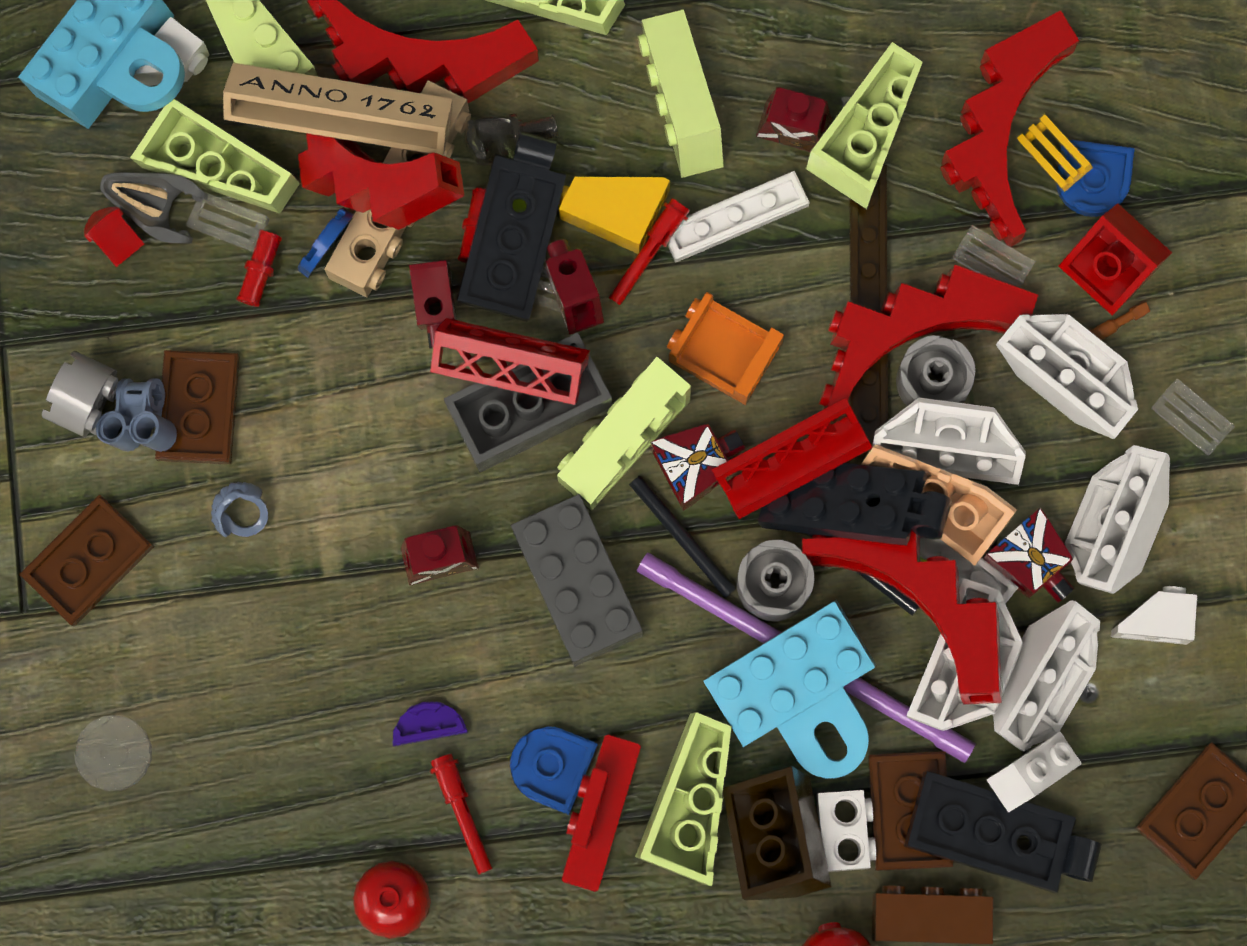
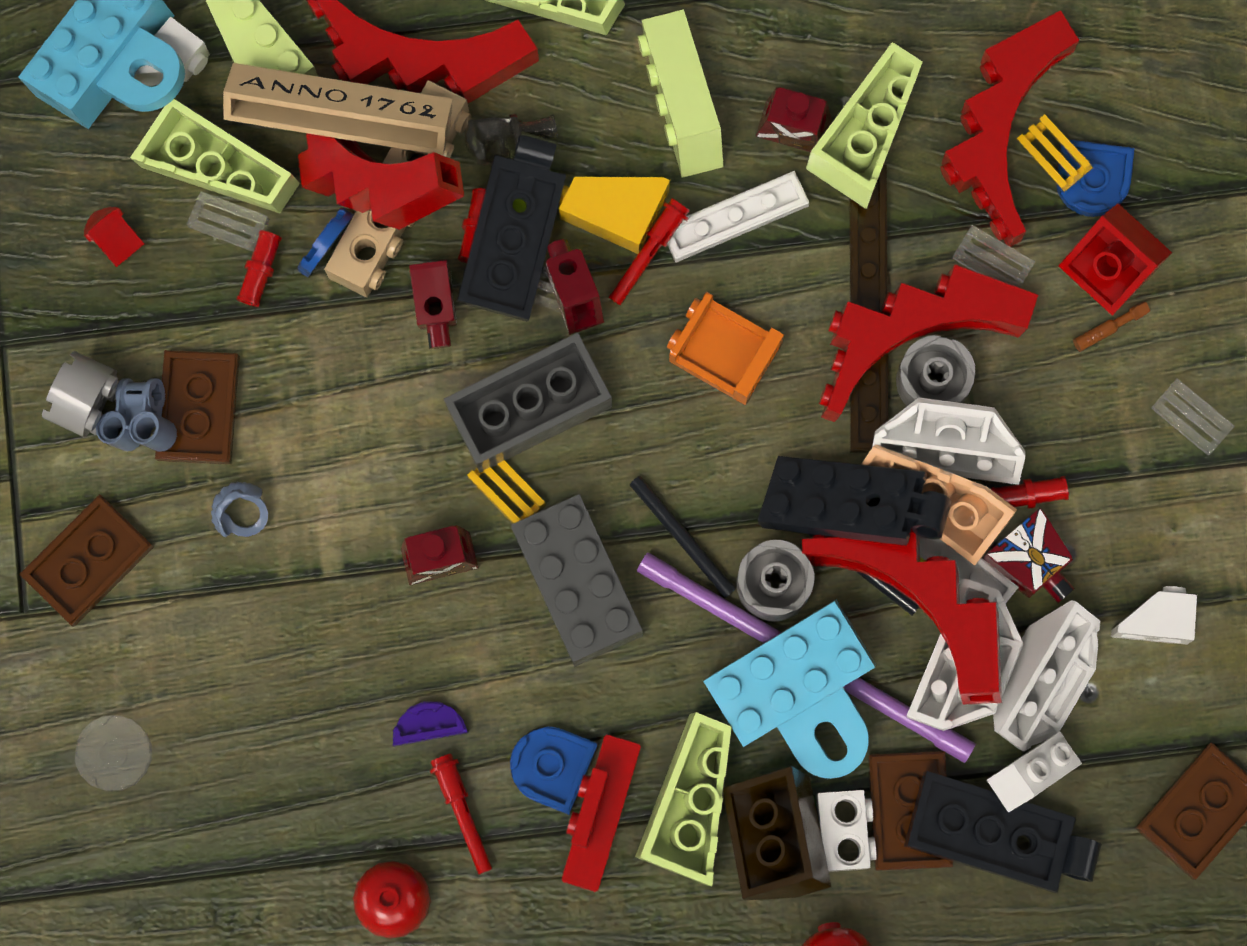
(149, 199): dark grey animal -> none
(513, 348): fence -> none
(538, 502): none -> yellow tile
(625, 433): yellowish green wedge -> none
(689, 460): torso -> none
(794, 461): red fence -> none
(932, 916): reddish brown brick -> none
(1033, 493): none -> red pin
(1071, 370): white wedge -> none
(1119, 519): white wedge -> none

